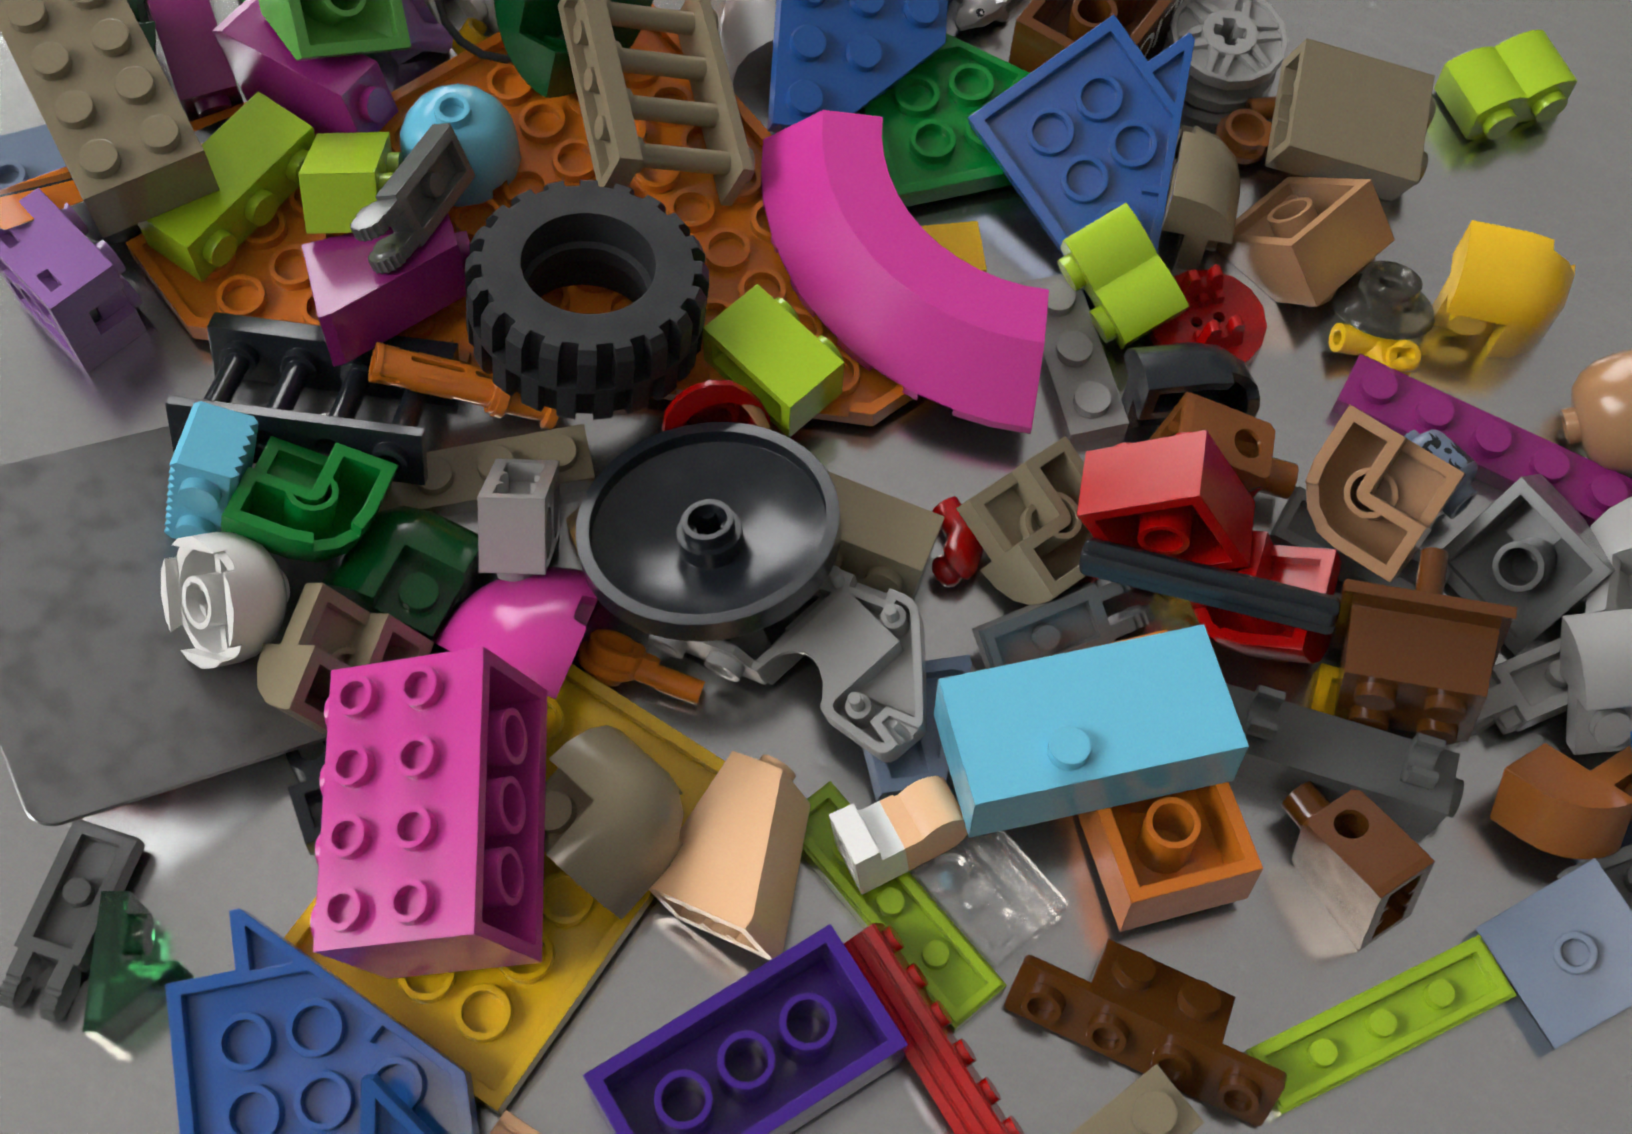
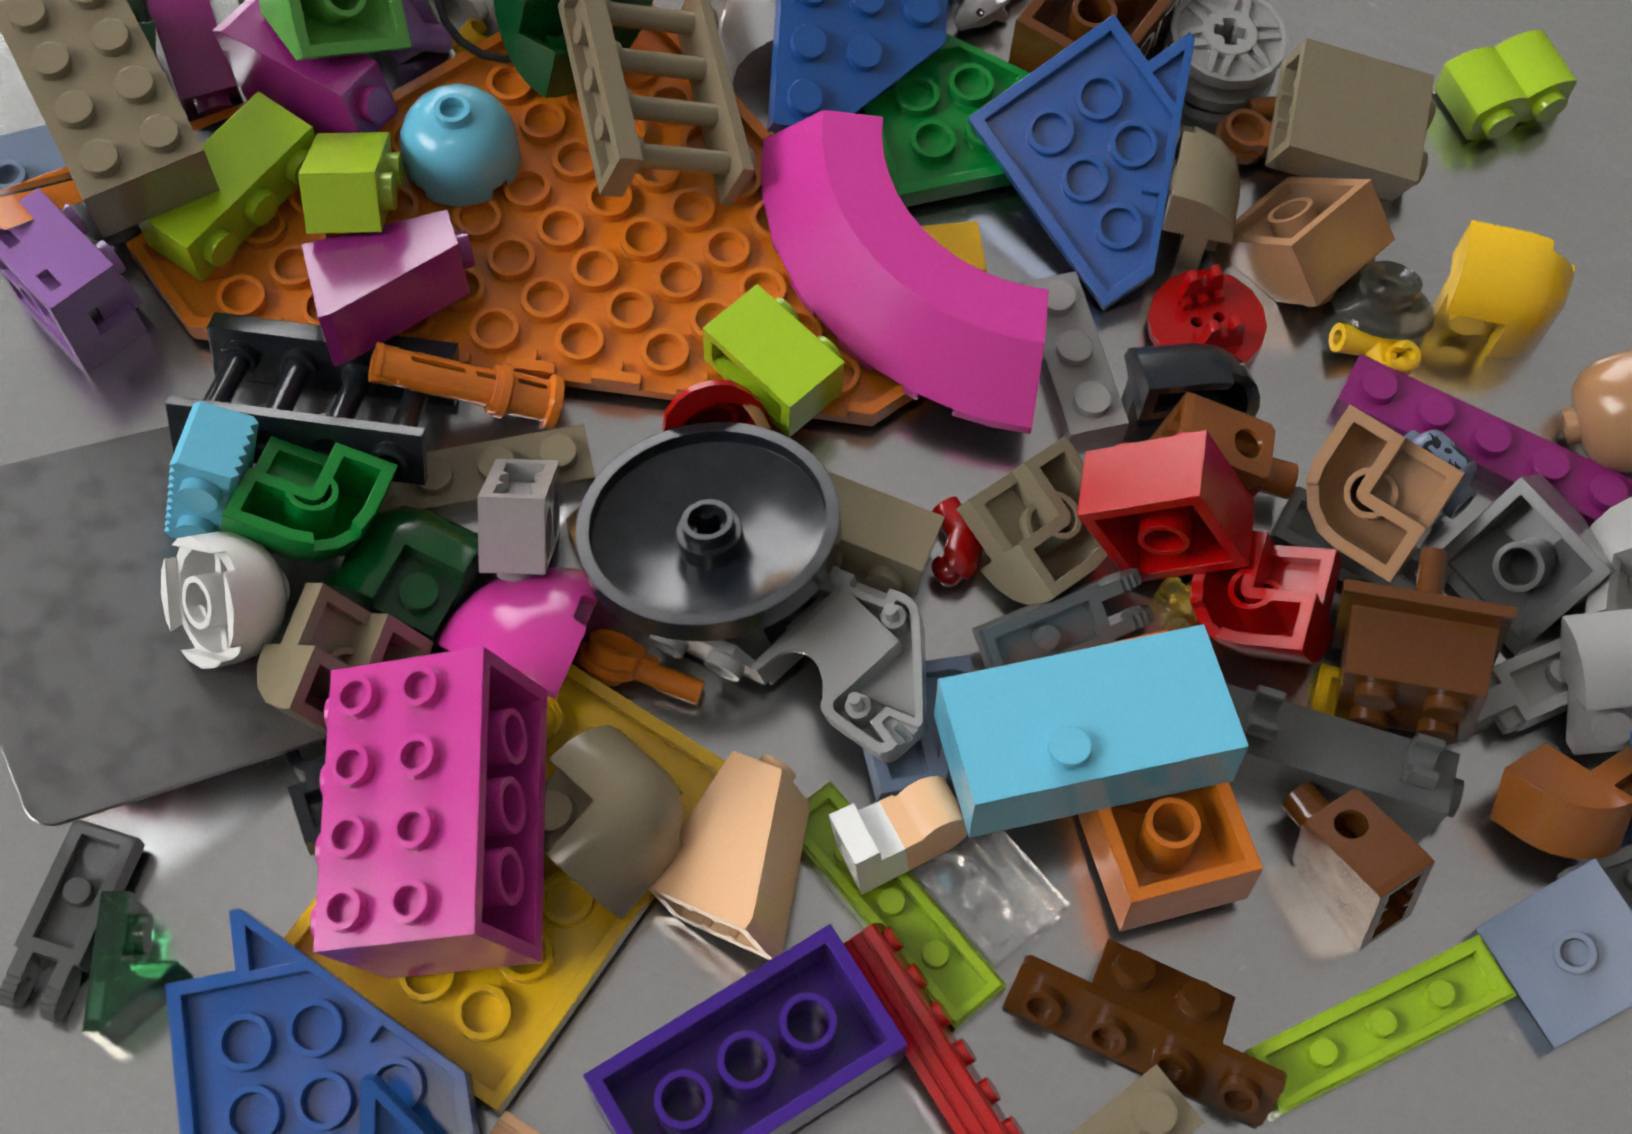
(414, 198): dark grey hinge -> none
(579, 358): black tyre -> none
(1122, 277): lime brick -> none
(1210, 585): black axle -> none

